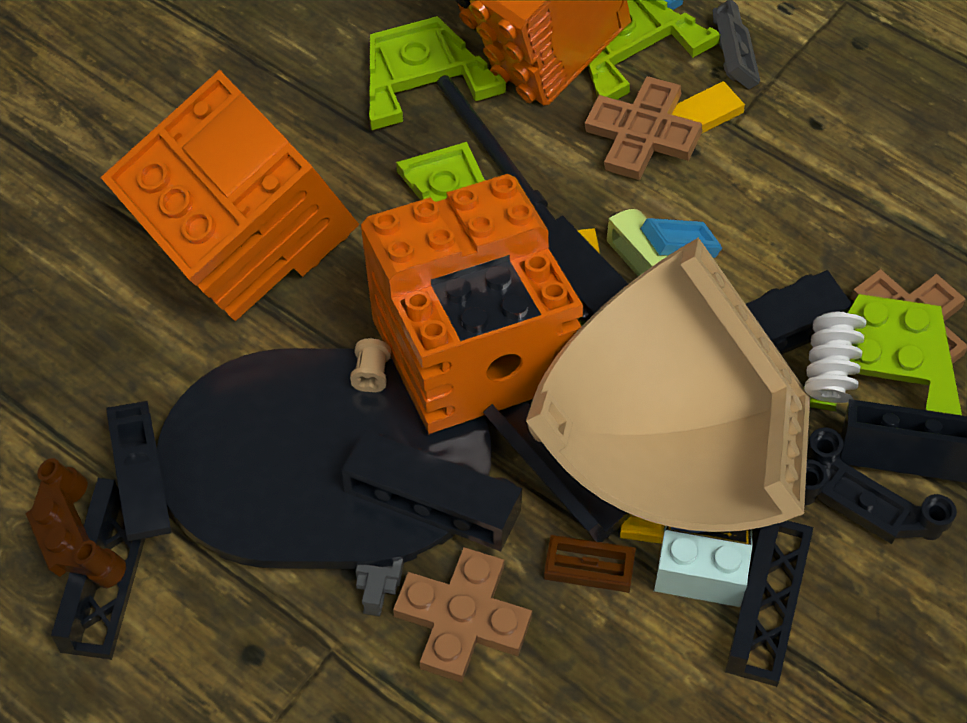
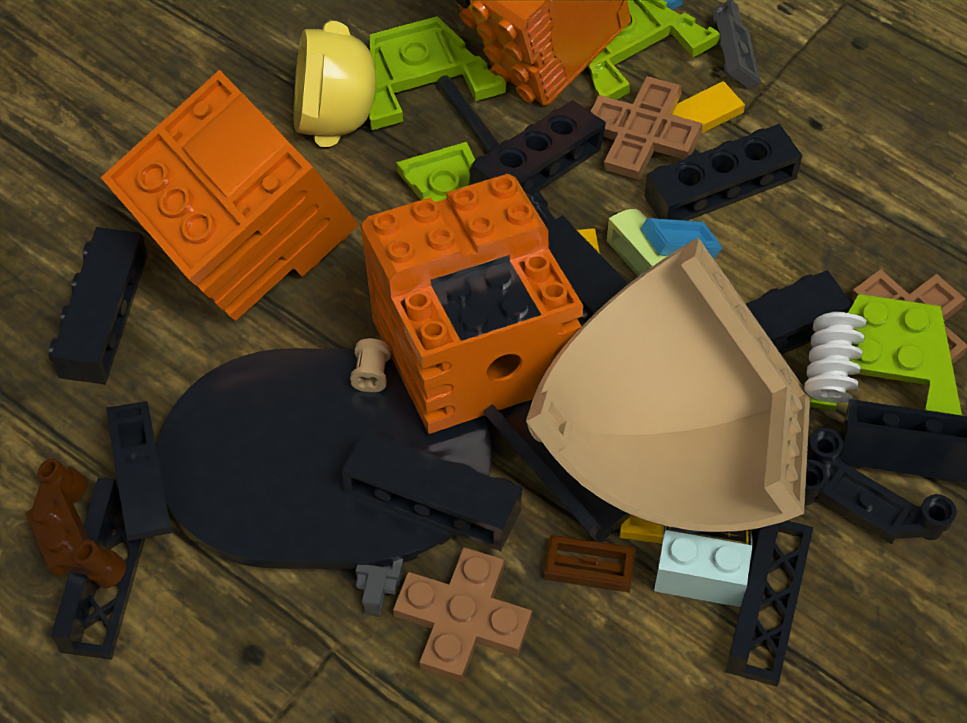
(98, 306): none -> black brick
(332, 83): none -> light yellow piece
(544, 149): none -> black brick
(723, 175): none -> black brick

